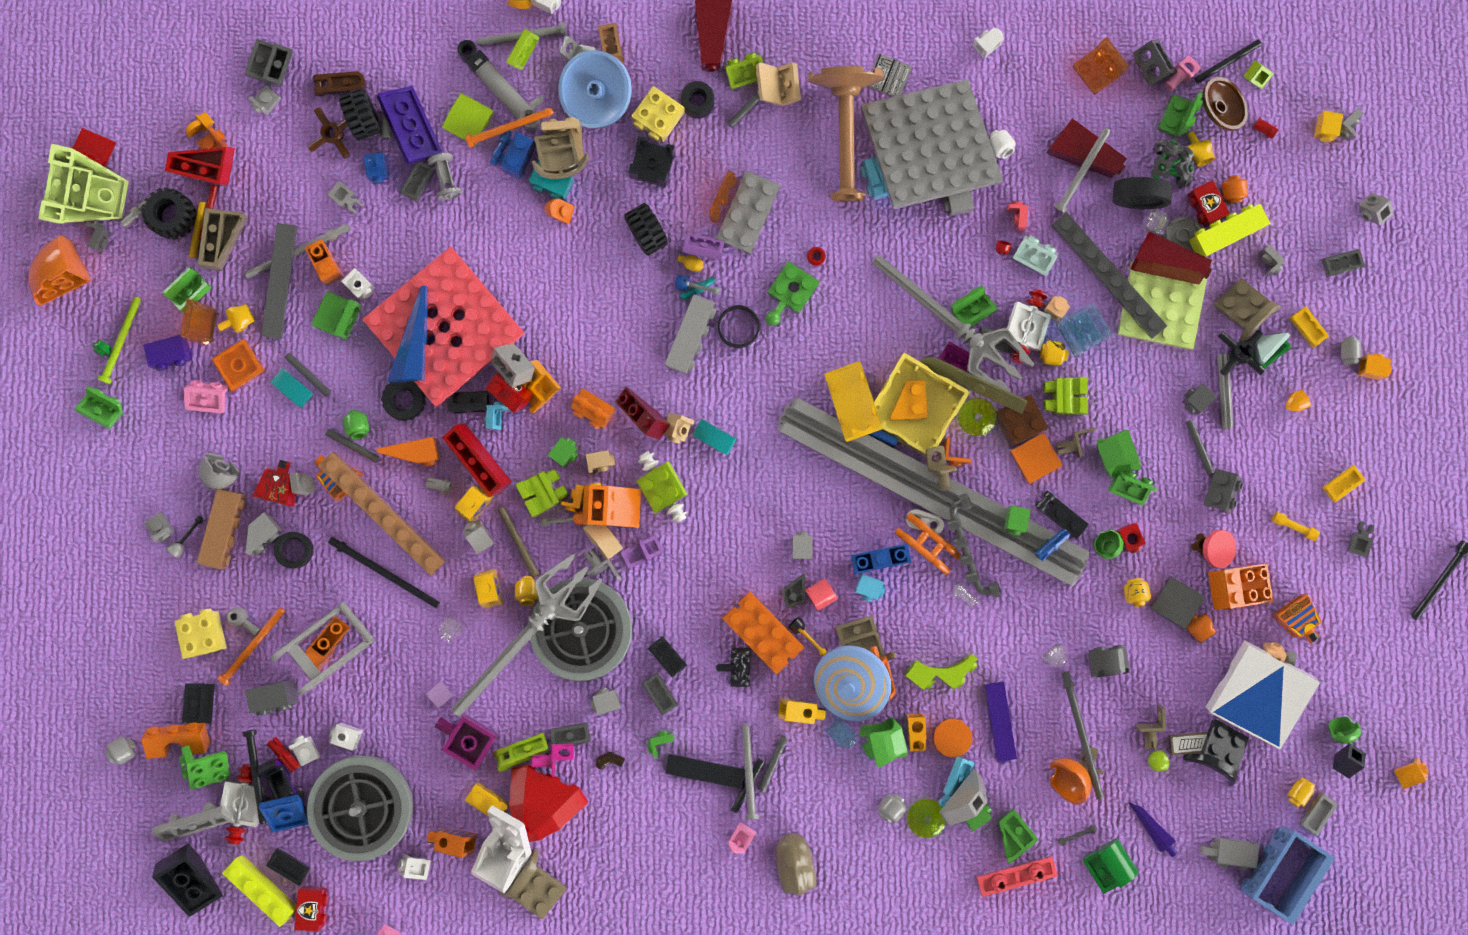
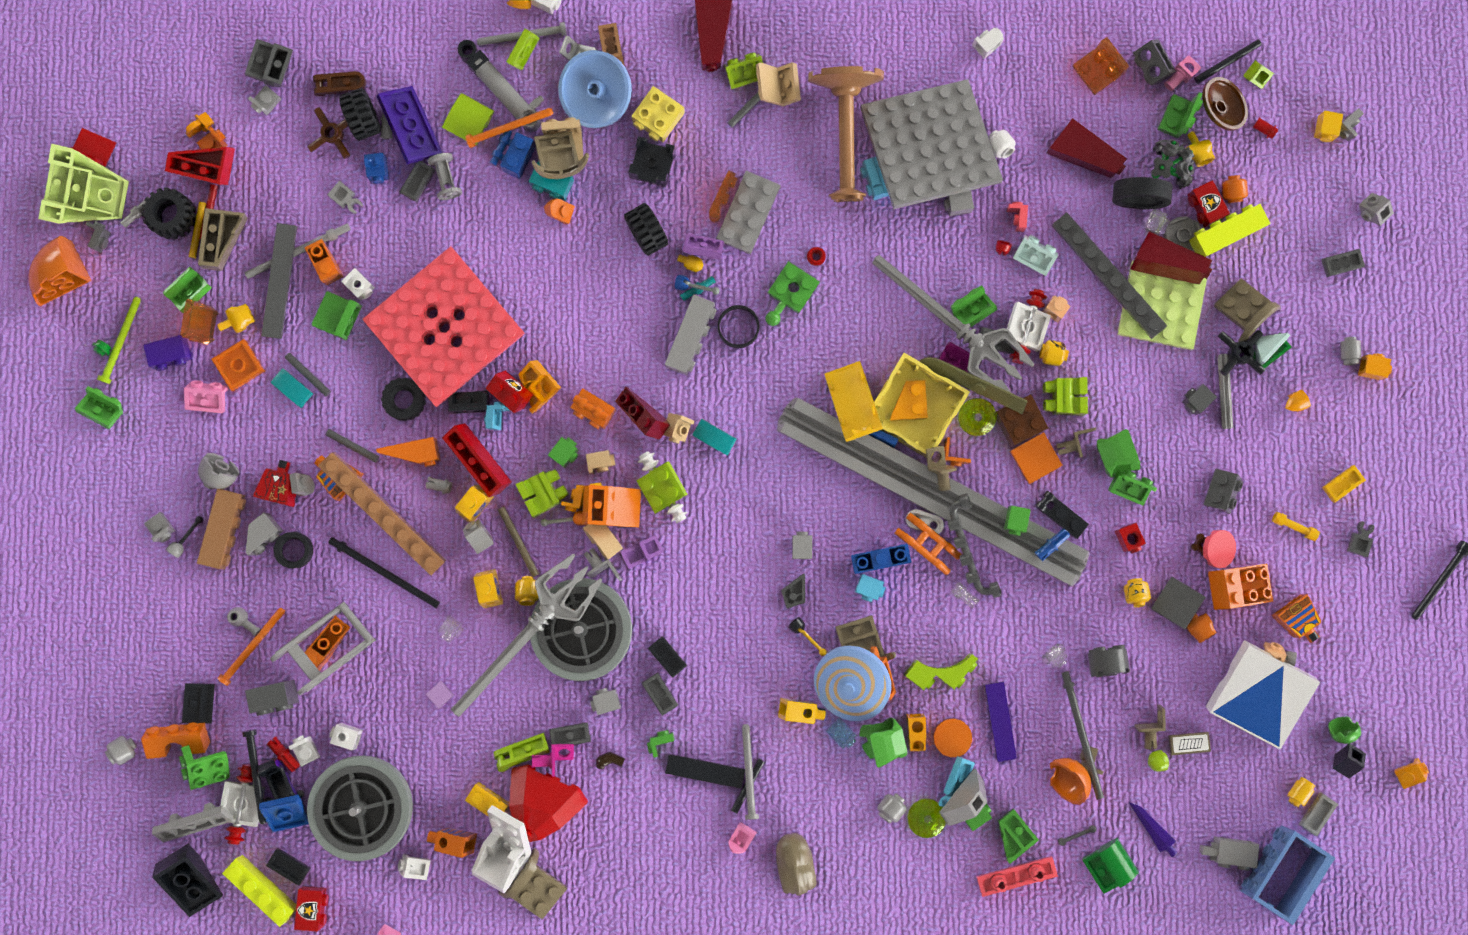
(200, 633): light yellow brick -> none
(356, 425): bright green head -> none
(410, 357): blue wedge -> none
(457, 743): magenta brick -> none
(512, 364): light grey brick -> none
(702, 88): black tyre -> none
(739, 667): black piece -> none
(763, 632): orange piece -> none
(773, 763): dark grey bar -> none
(821, 594): coral piece -> none
(895, 75): light grey sticker -> none
(1082, 171): light grey bar -> none
(1084, 330): clear light blue brick -> none
(1108, 544): bright green hair -> none
(1200, 447): dark grey bar -> none
(1221, 750): black piece -> none
(1273, 258): light grey bracket -> none
(1309, 327): yellow plate -> none

